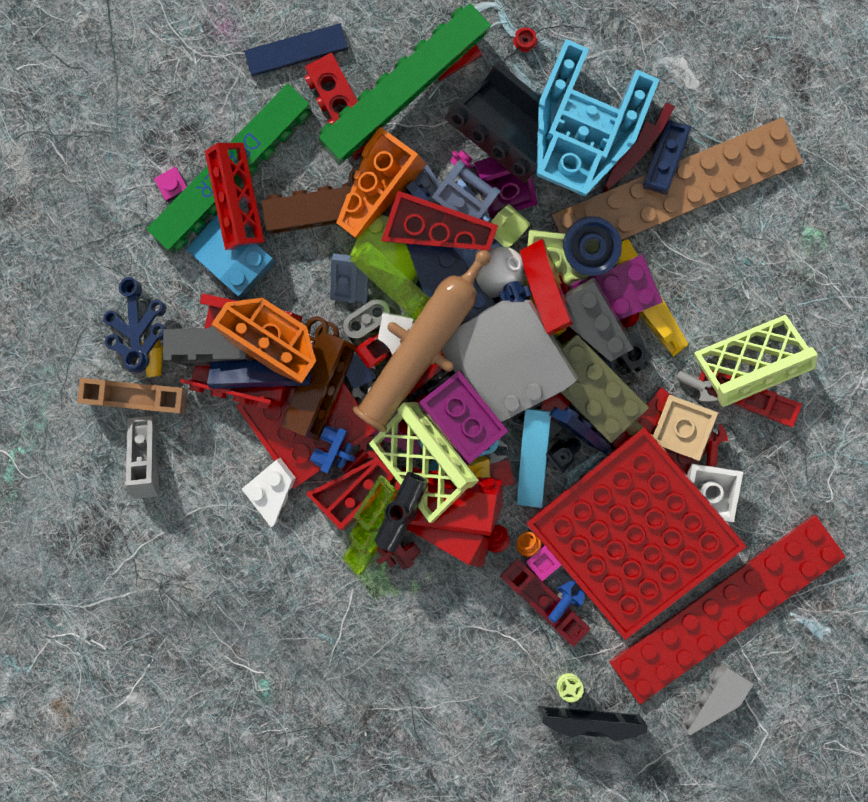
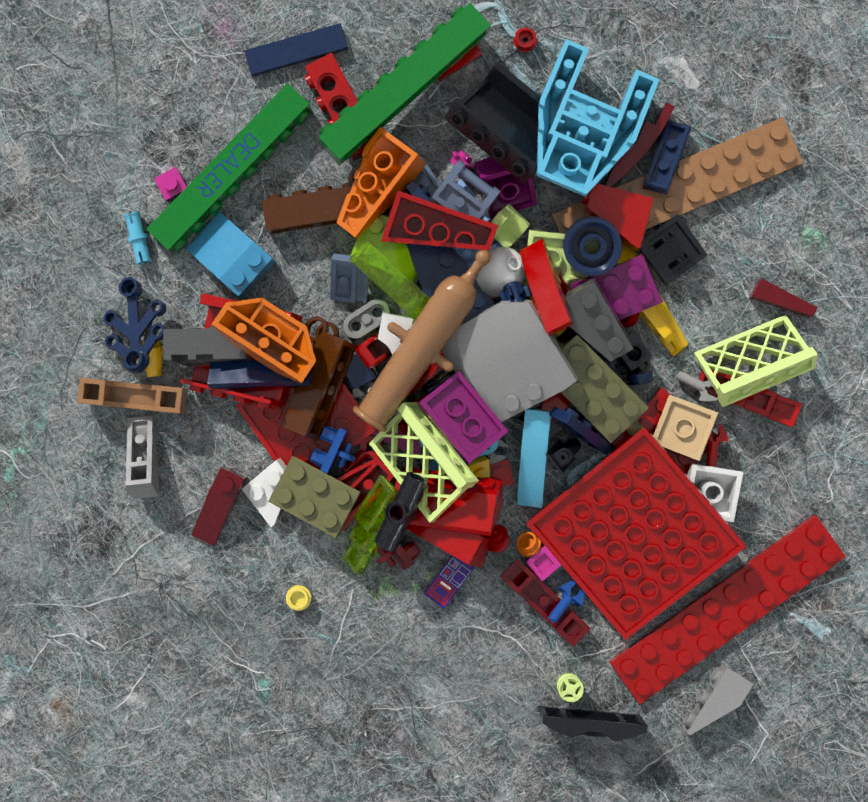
(137, 238): none -> medium azure pin
(218, 505): none -> dark red slope
(228, 195): red fence -> none
(298, 597): none -> light yellow plate
(314, 497): none -> olive plate
(448, 581): none -> dark purple tile
(623, 209): none -> red slope
(640, 377): none -> dark blue tile
(672, 250): none -> black plate
(777, 297): none -> dark red piece

